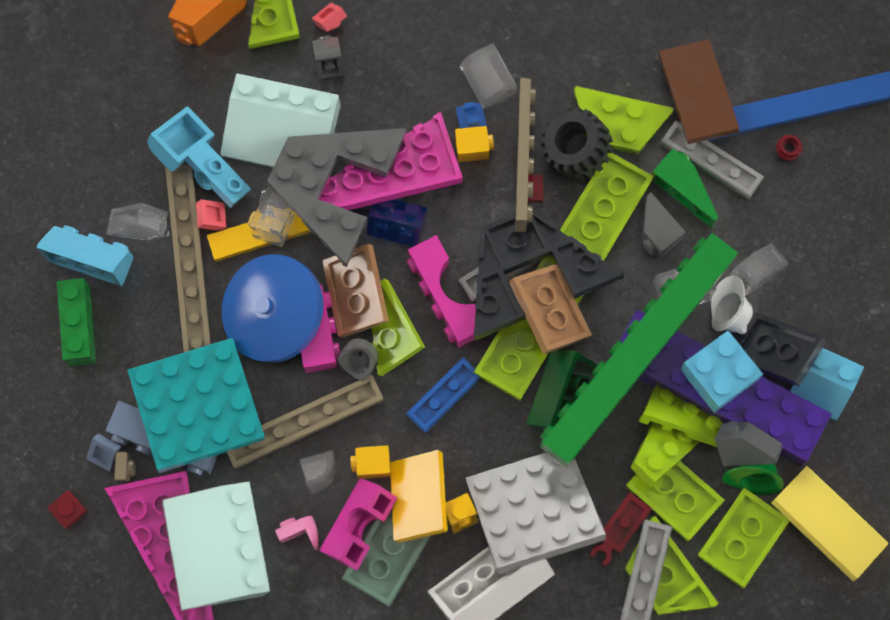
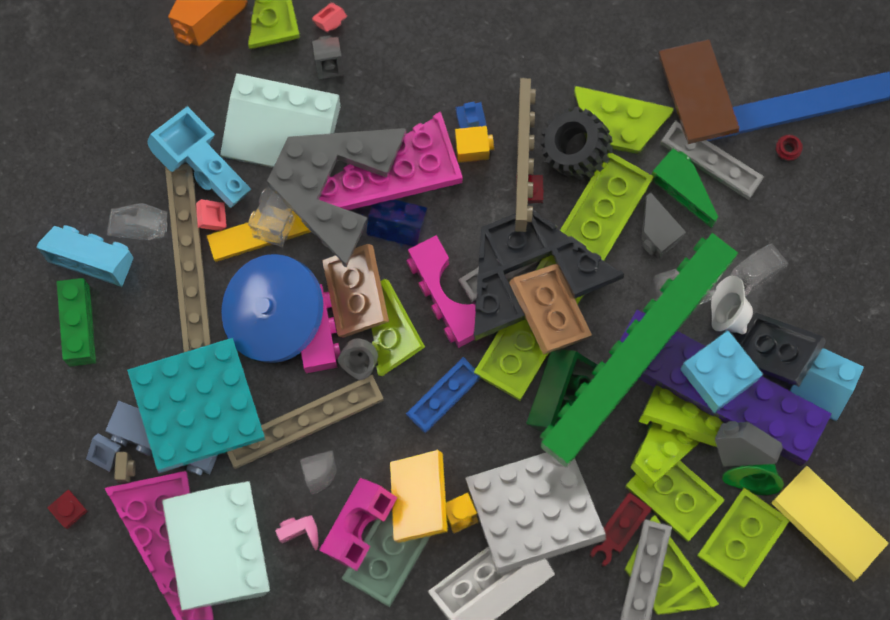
(371, 462): yellow brick -> none
(488, 76): clear brick -> none

